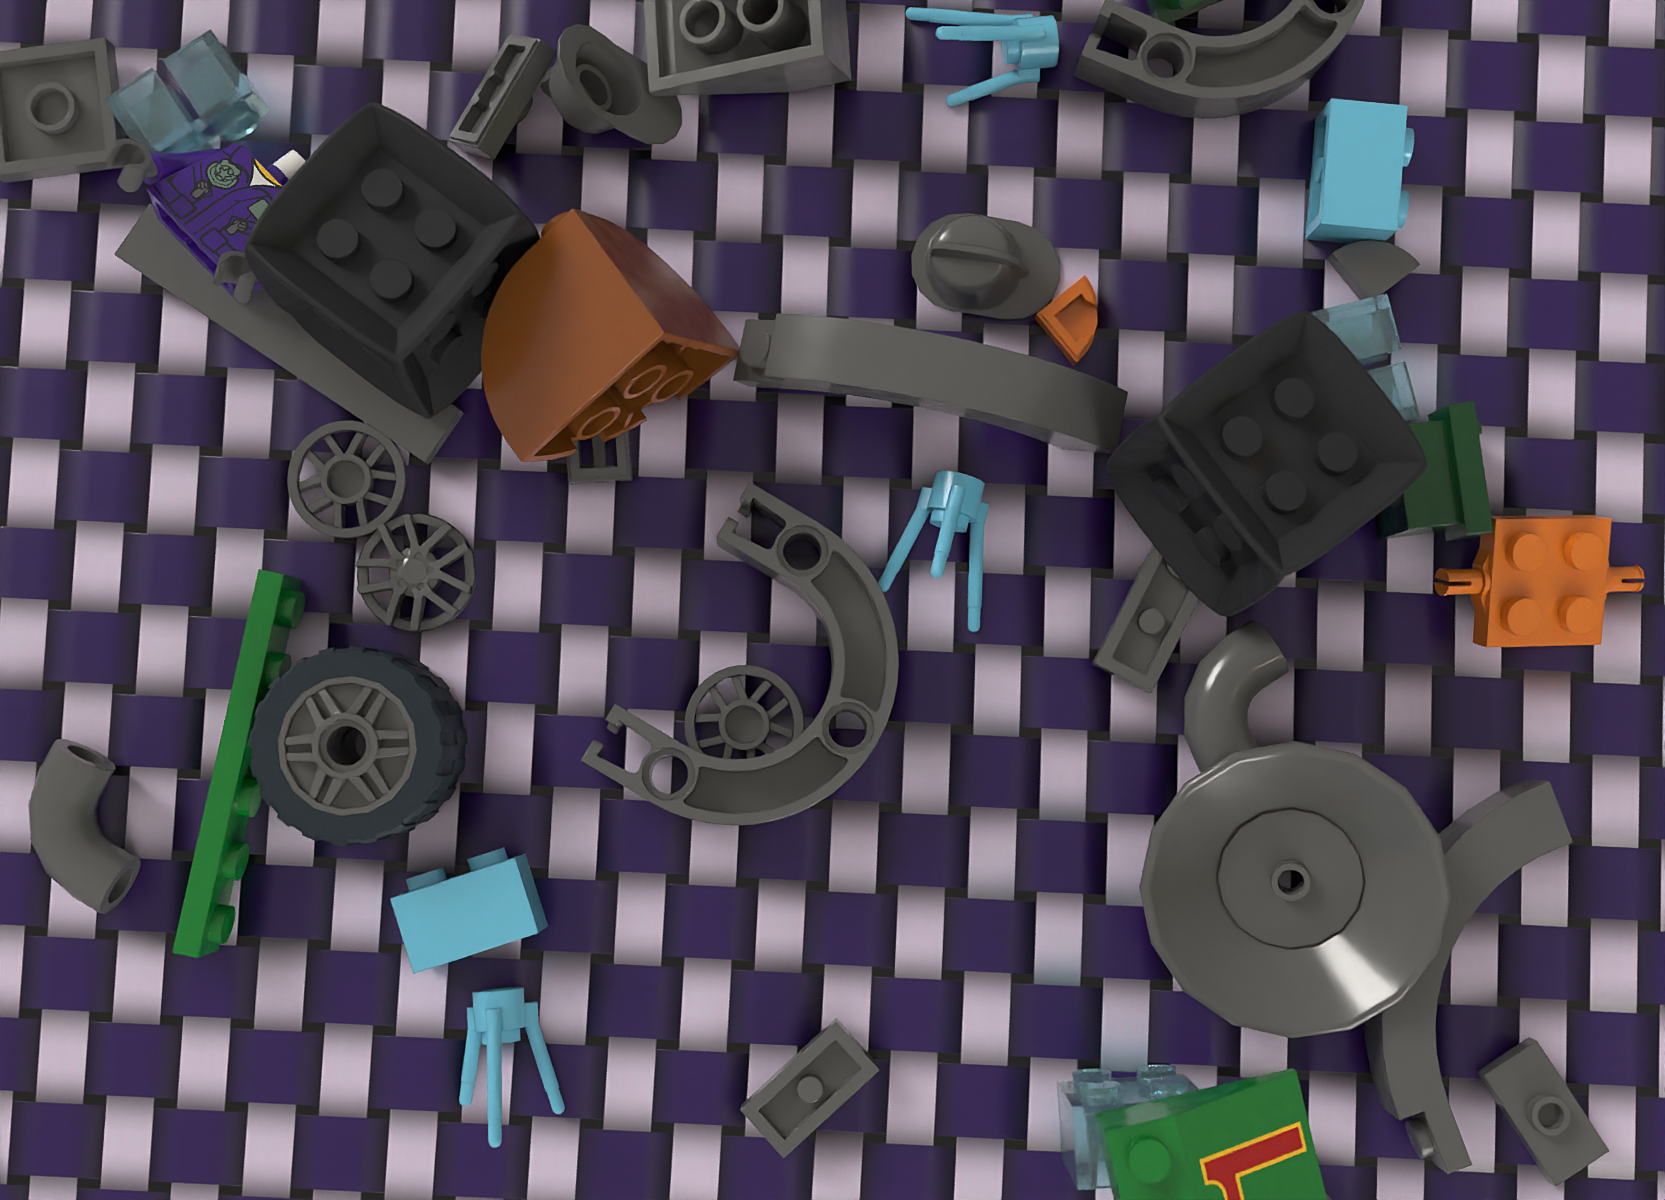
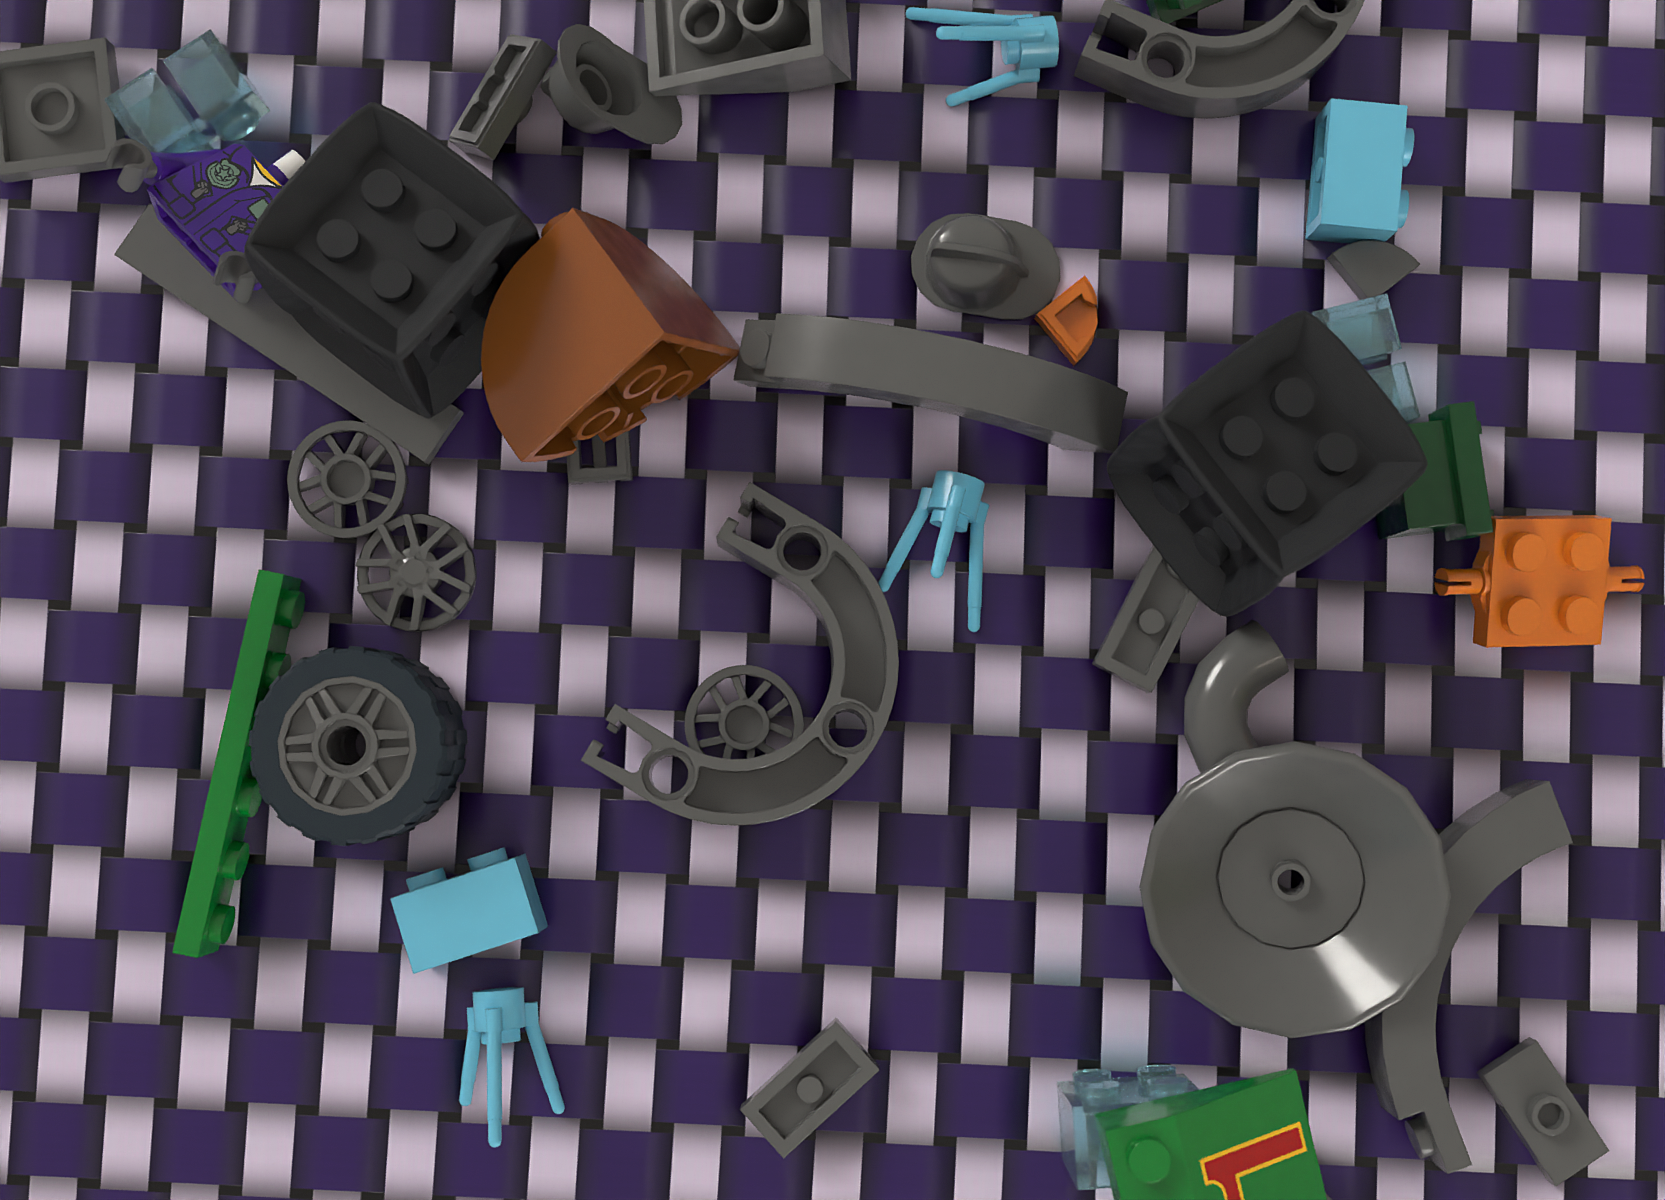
(67, 828): dark grey cylinder -> none

